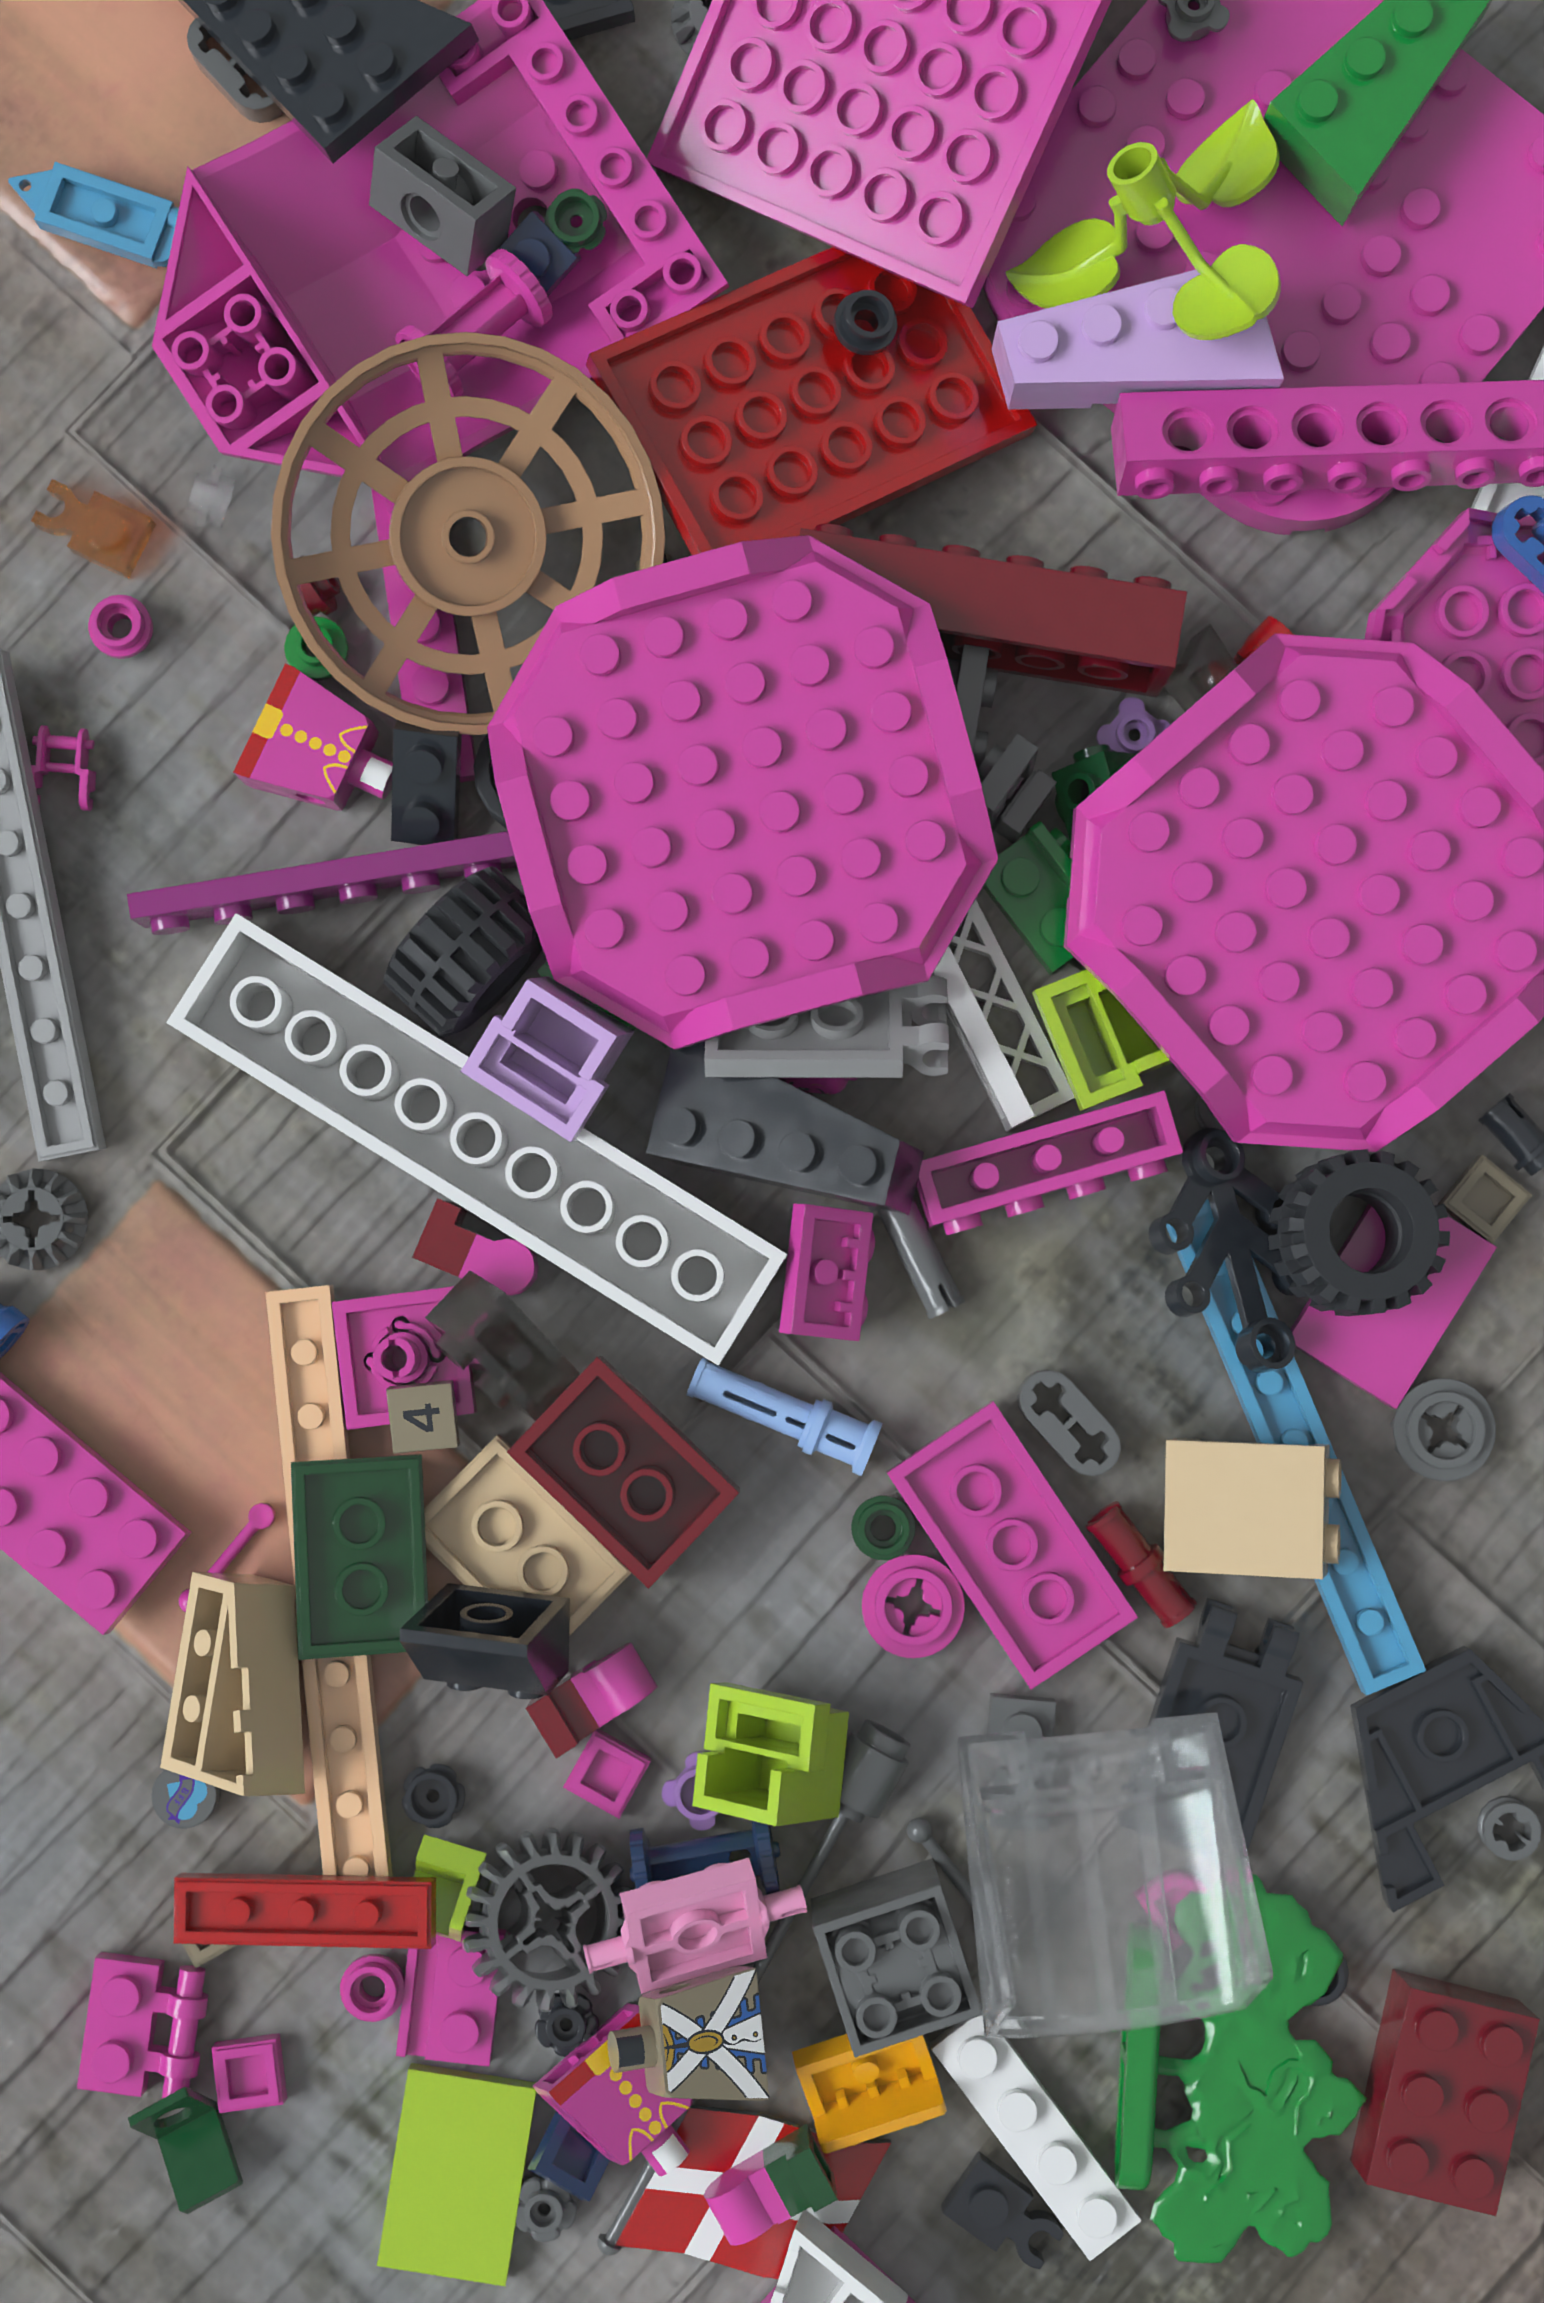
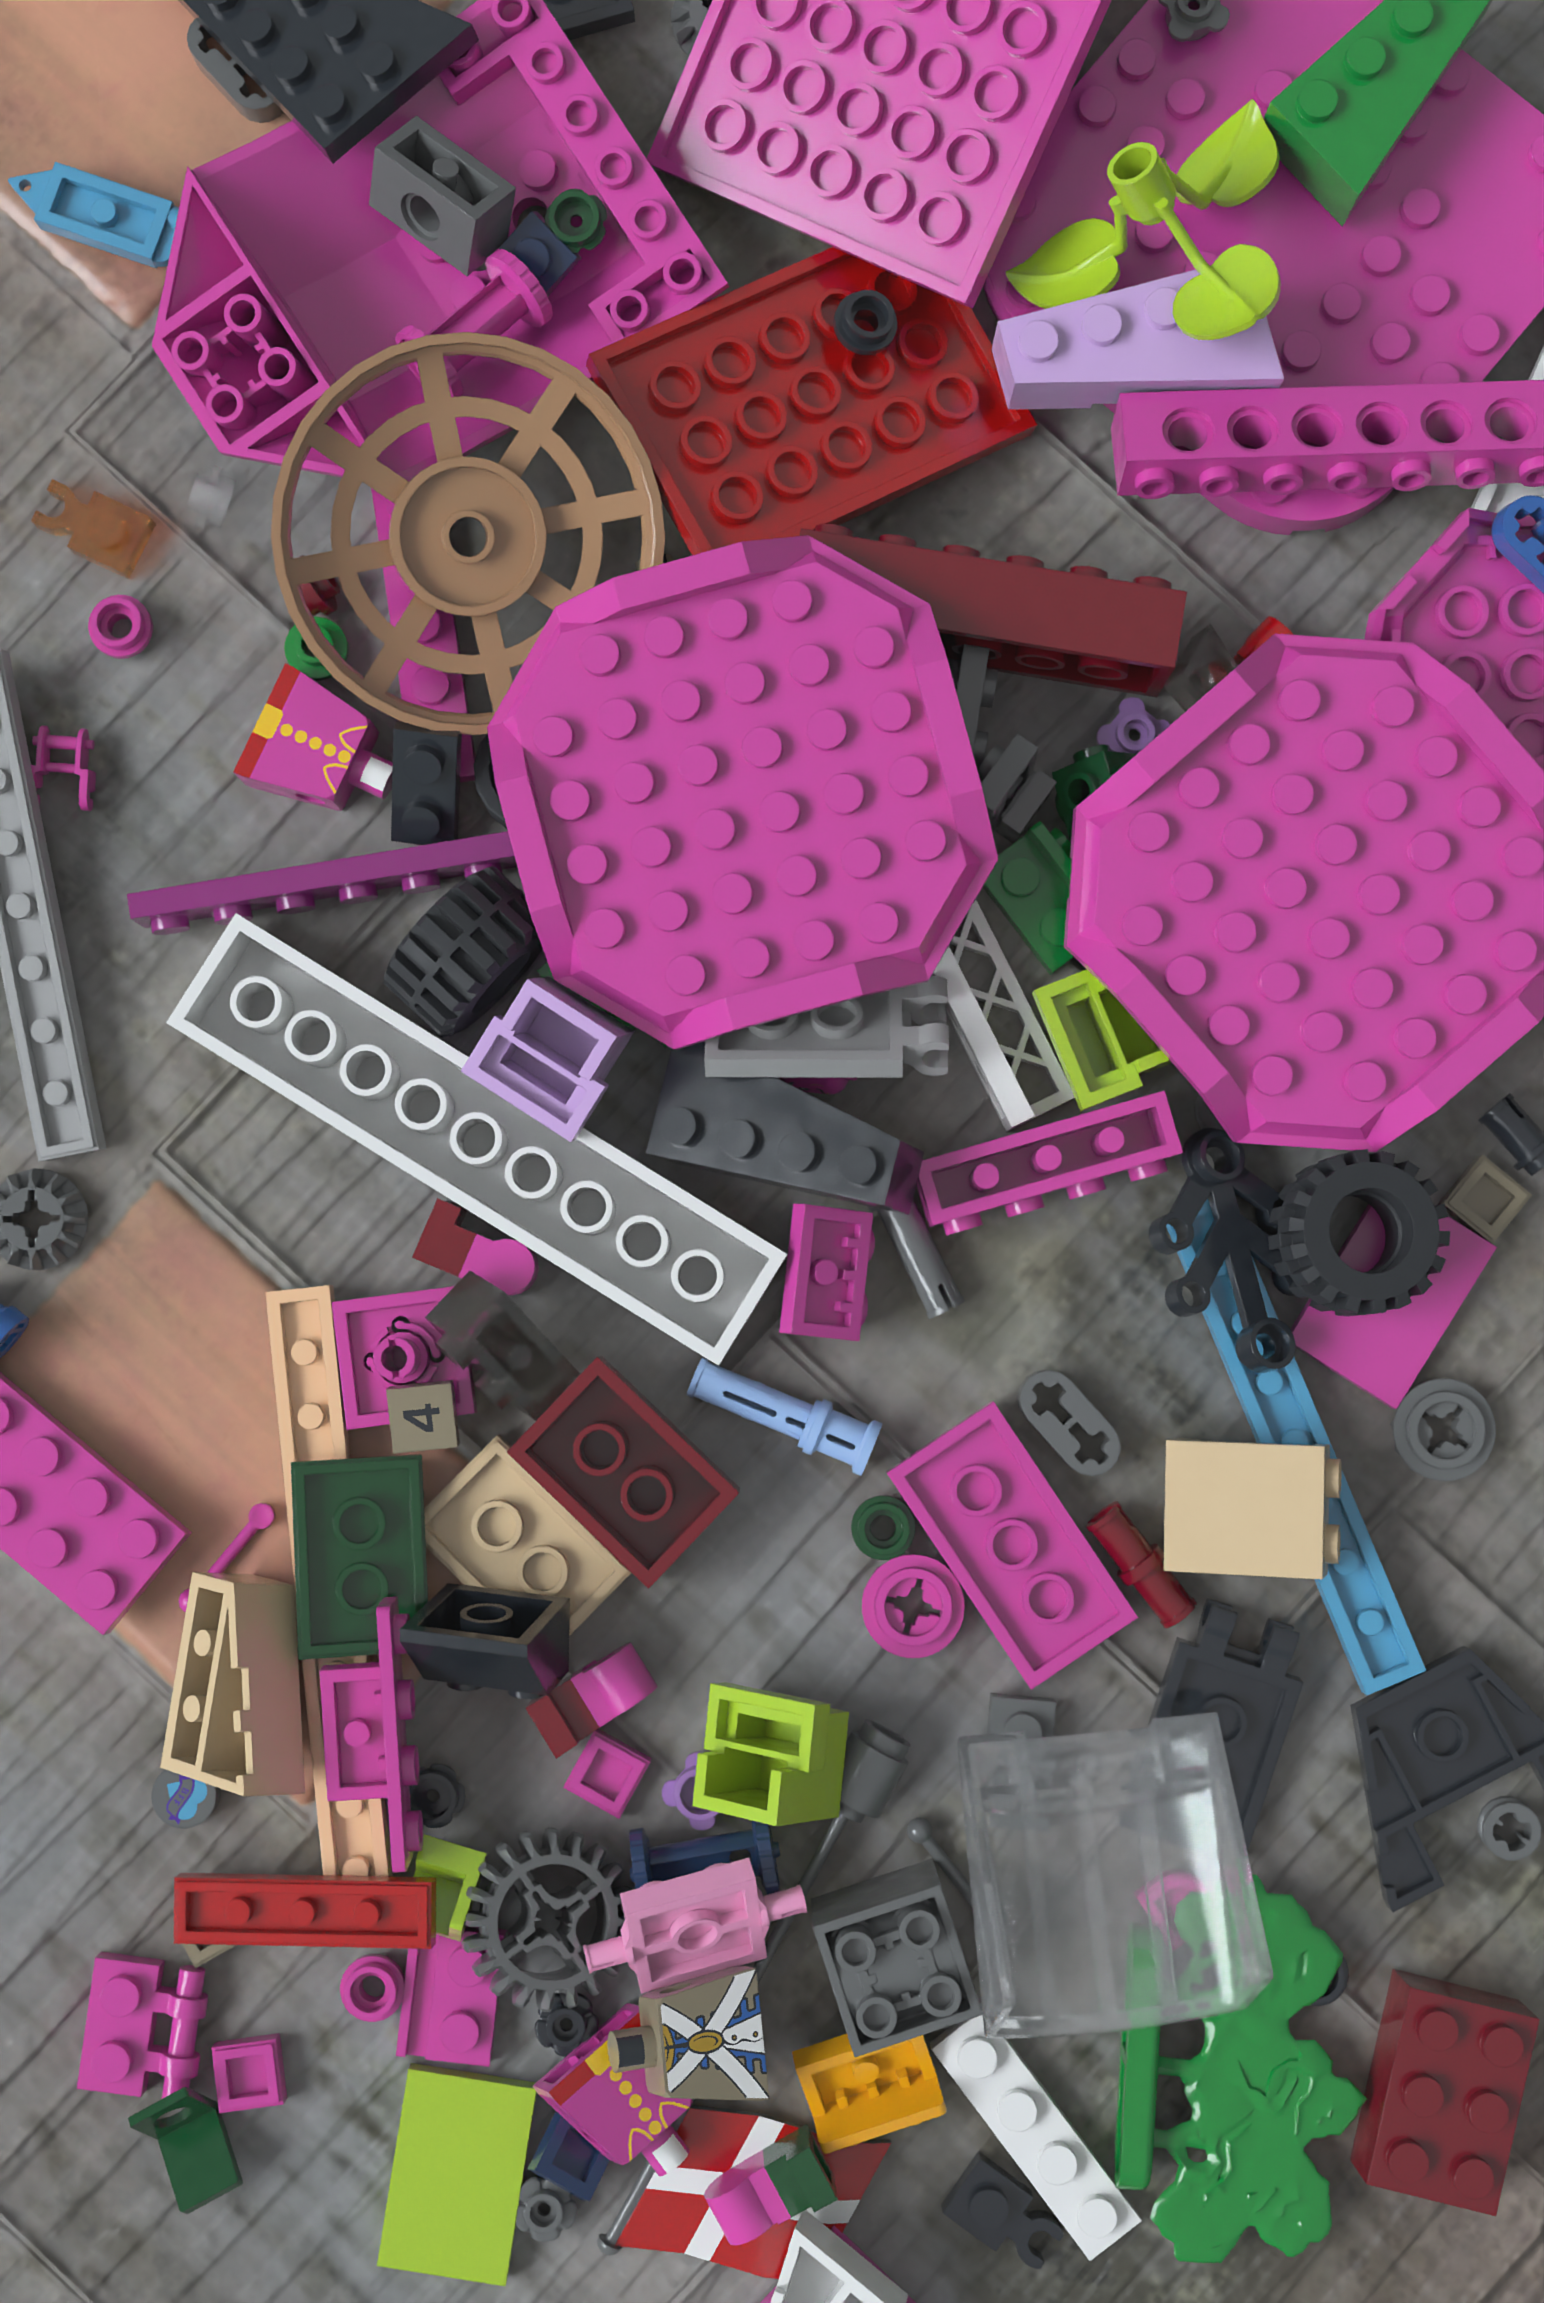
(367, 1734): none -> dark pink bracket

